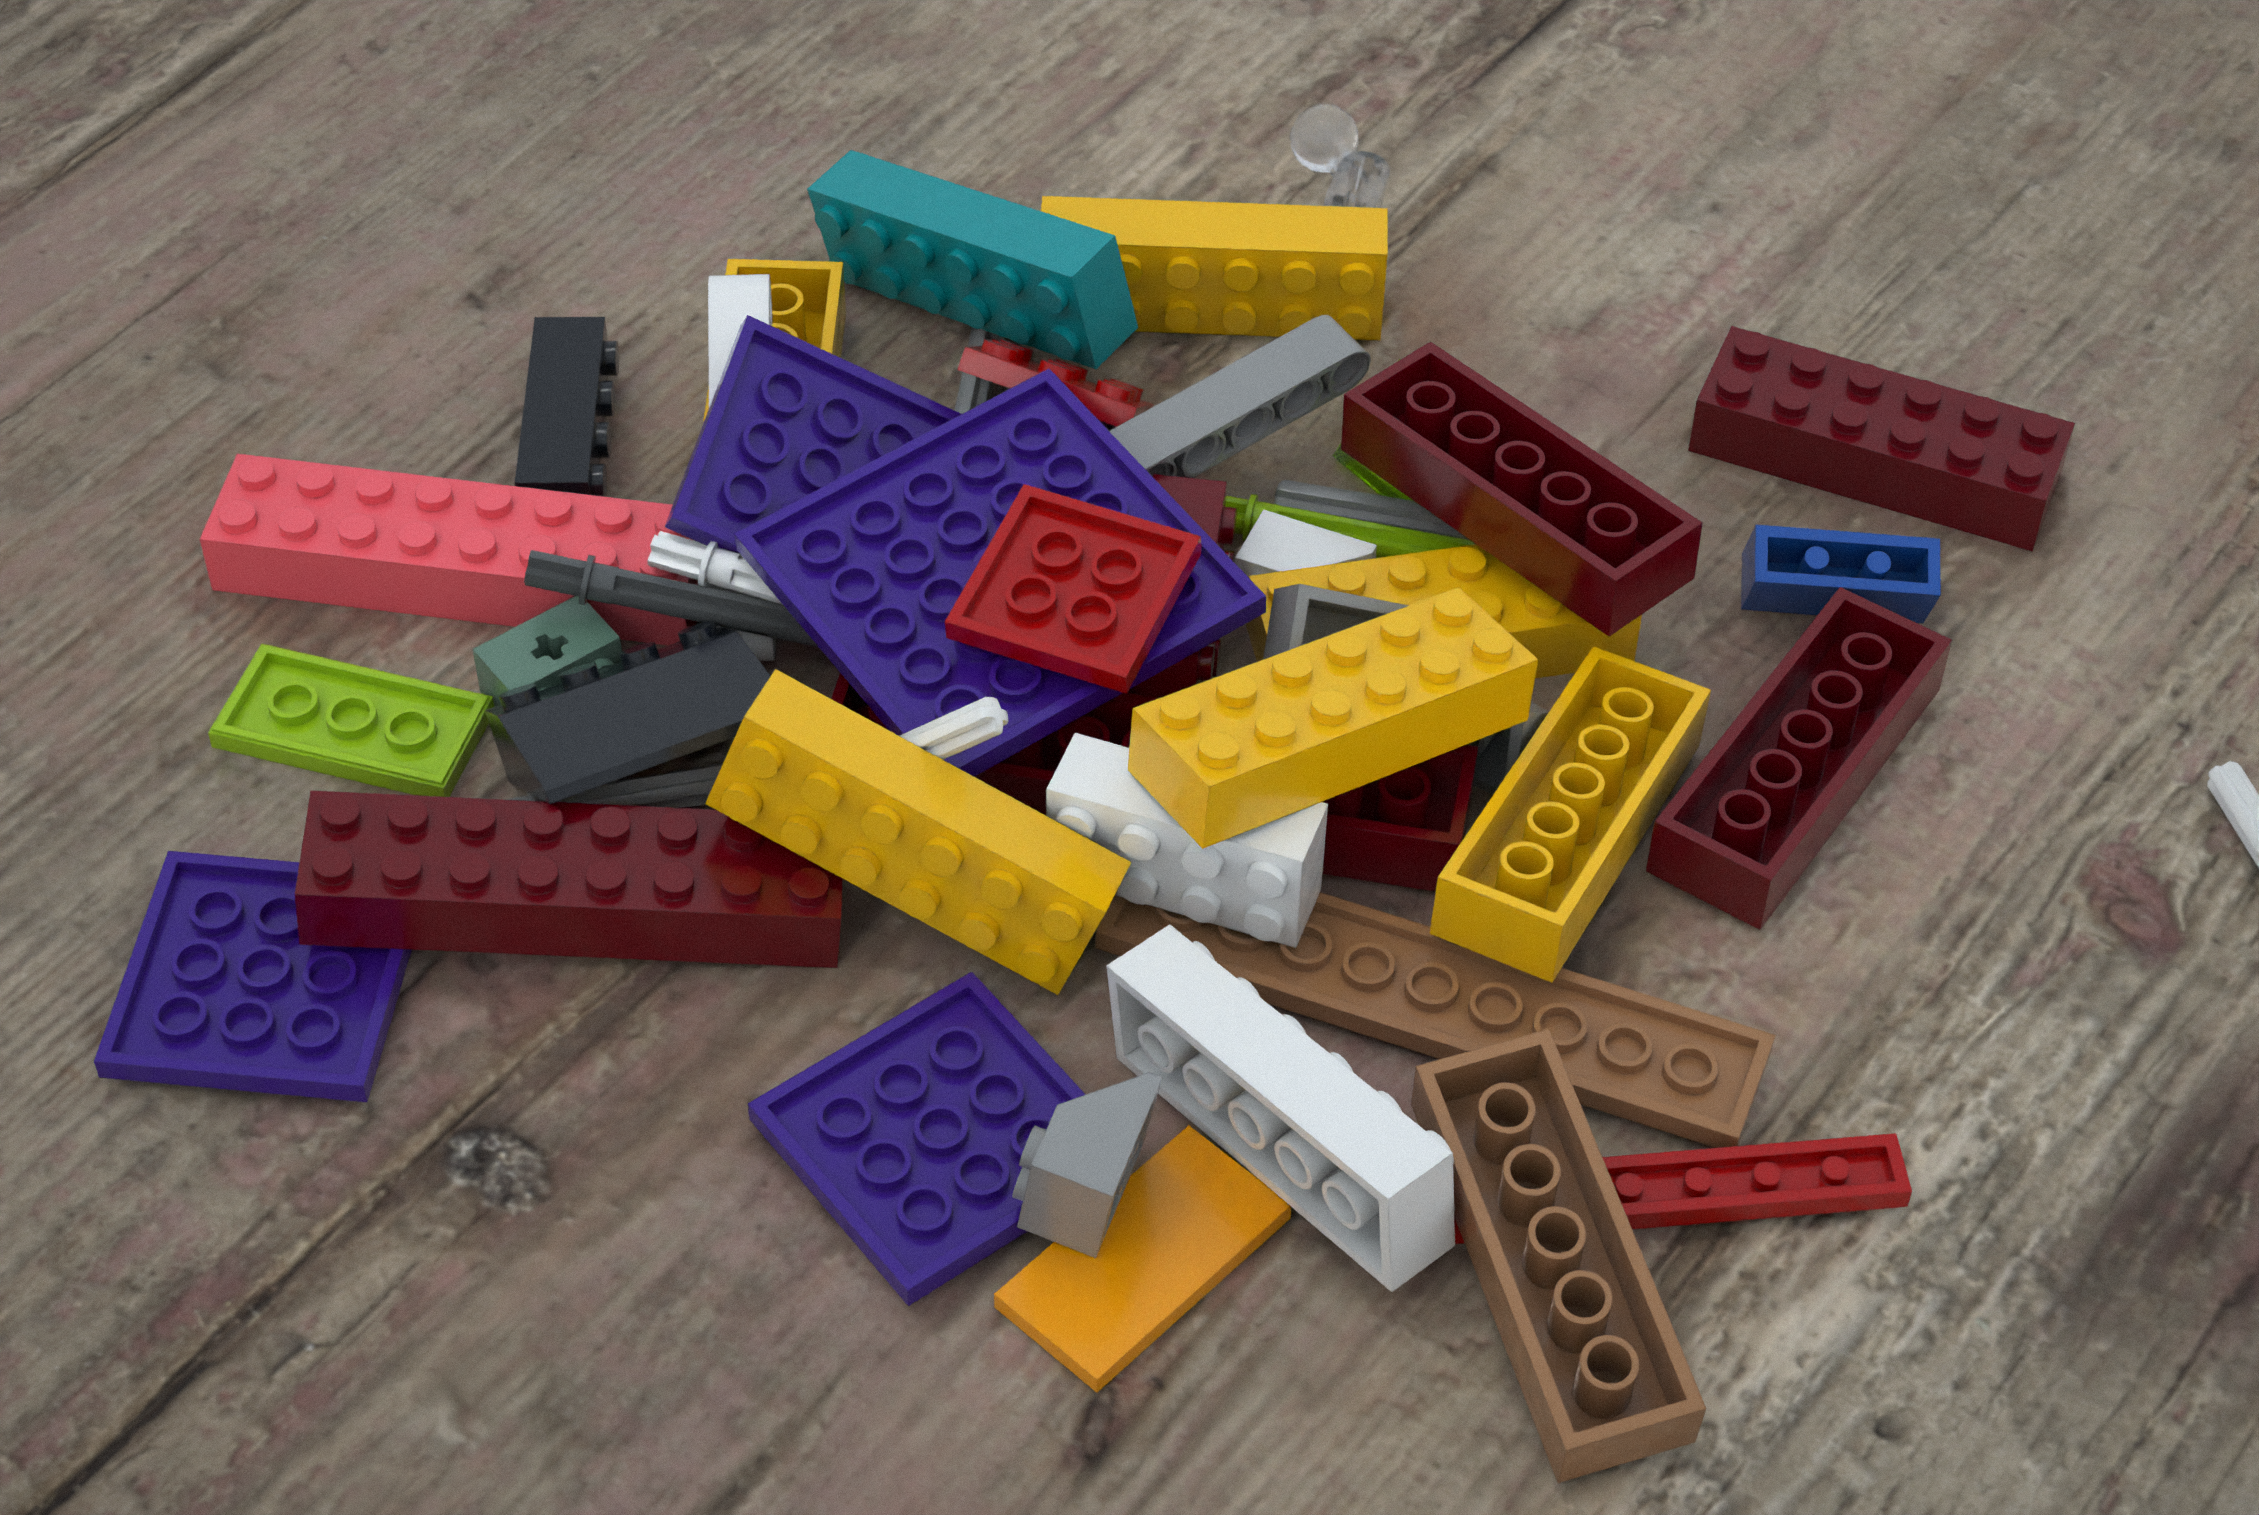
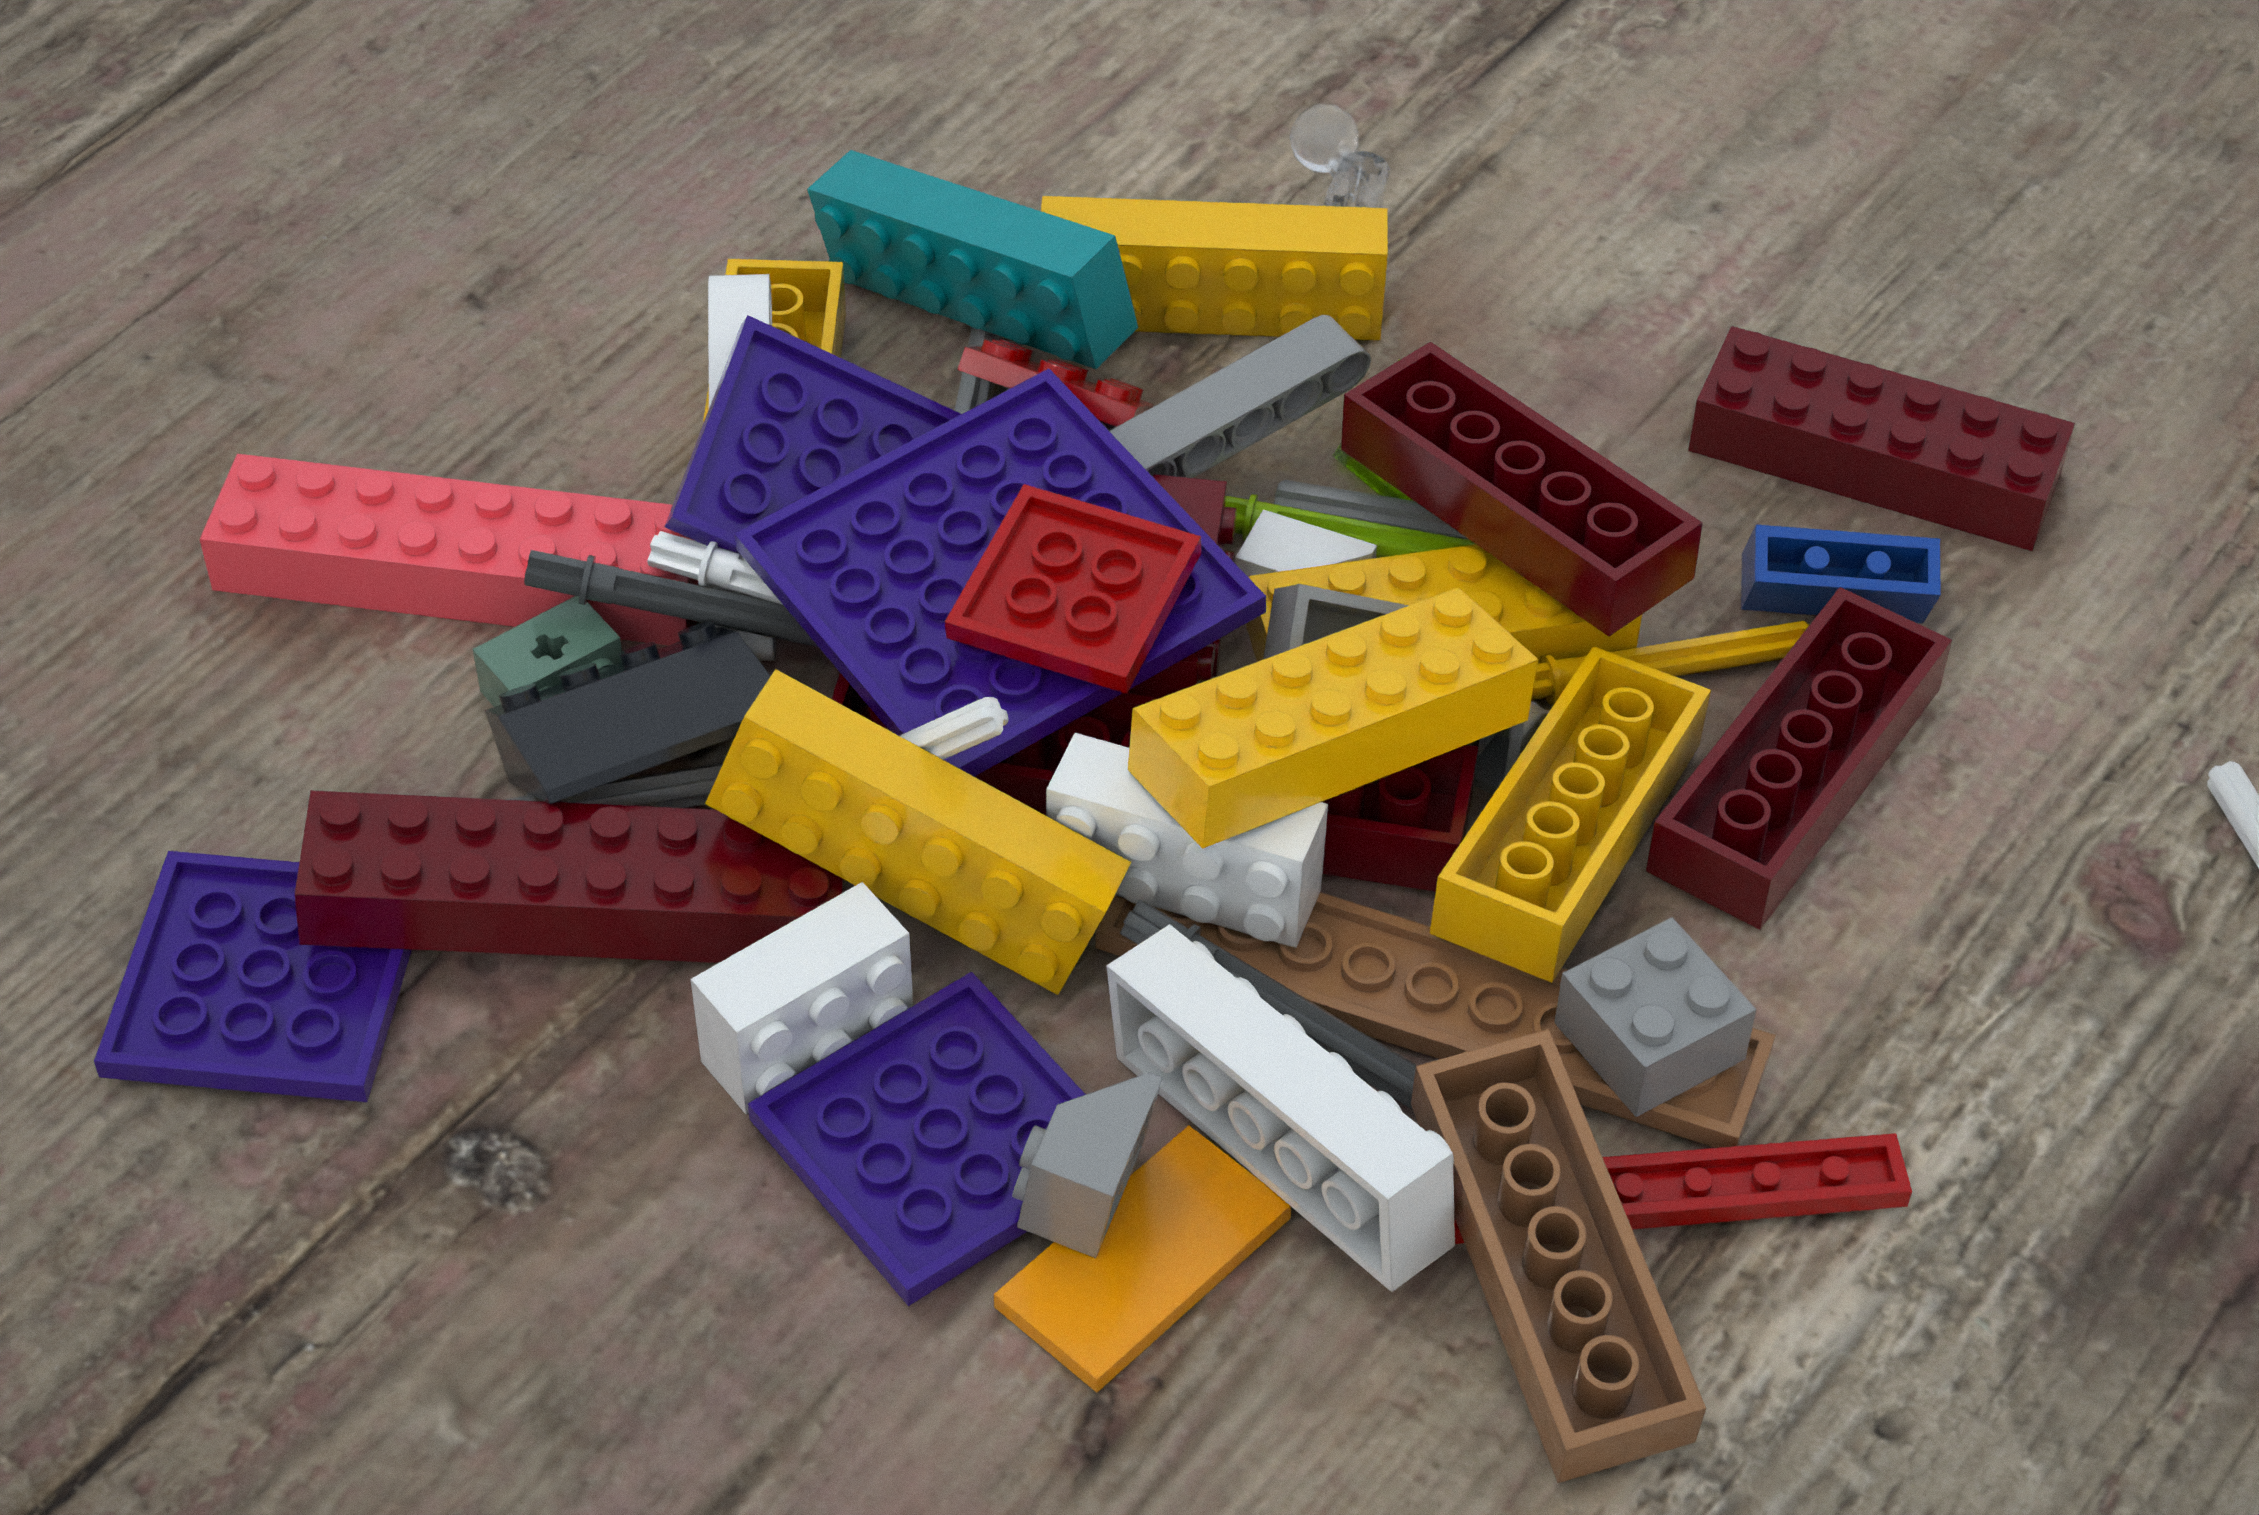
(352, 722): lime tile -> none
(567, 406): black brick -> none
(802, 993): none -> white brick
(1366, 1056): none -> dark grey axle
(1654, 1016): none -> light grey brick
(1682, 656): none -> yellow axle

